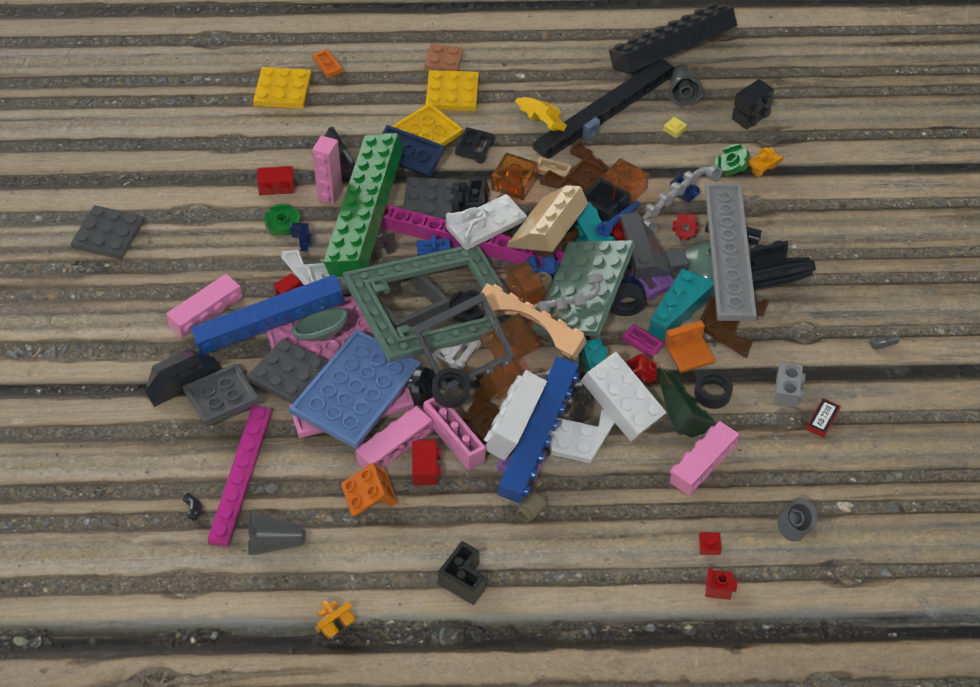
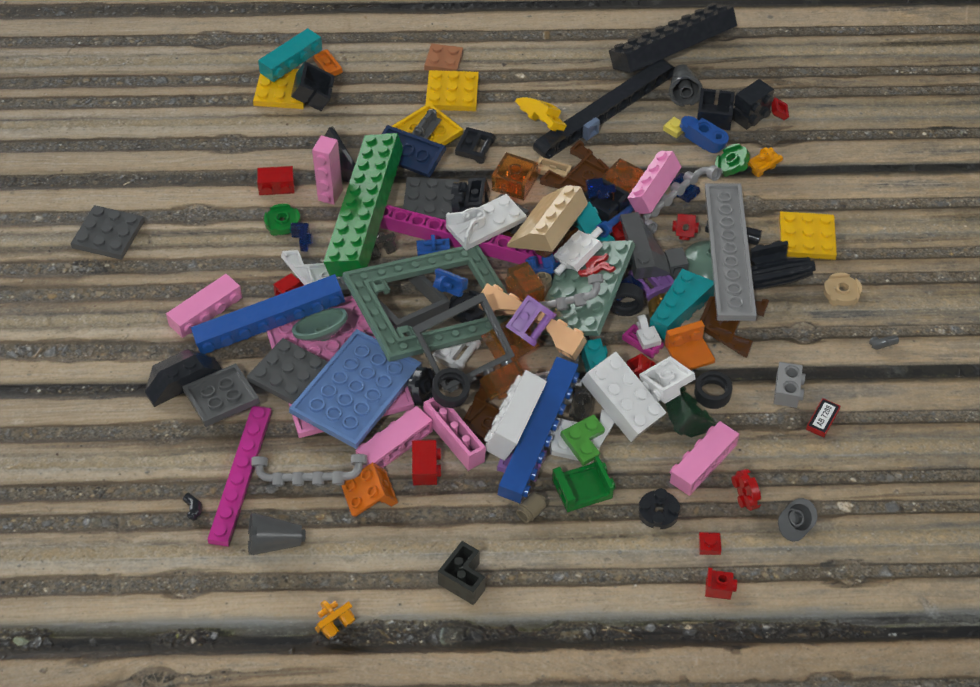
(290, 55): none -> teal brick
(298, 478): none -> light grey bar
(313, 86): none -> black piece
(427, 124): none -> dark grey hinge
(449, 282): none -> blue hips
(526, 315): none -> medium lavender plate
(577, 250): none -> white plate
(579, 438): none -> bright green plate
(583, 485): none -> green panel
(591, 267): none -> red piece
(597, 189): none -> clear blue bracket
(647, 336): none -> white plate
(654, 182): none -> bright pink brick
(654, 303): none -> pearl gold arm
(662, 499): none -> black plate
(666, 379): none -> white plate
(704, 134): none -> blue piece
(717, 114): none -> black piece
(747, 490): none -> red plate
(779, 109): none -> red plate
(808, 234): none -> yellow plate
(842, 298): none -> tan plate

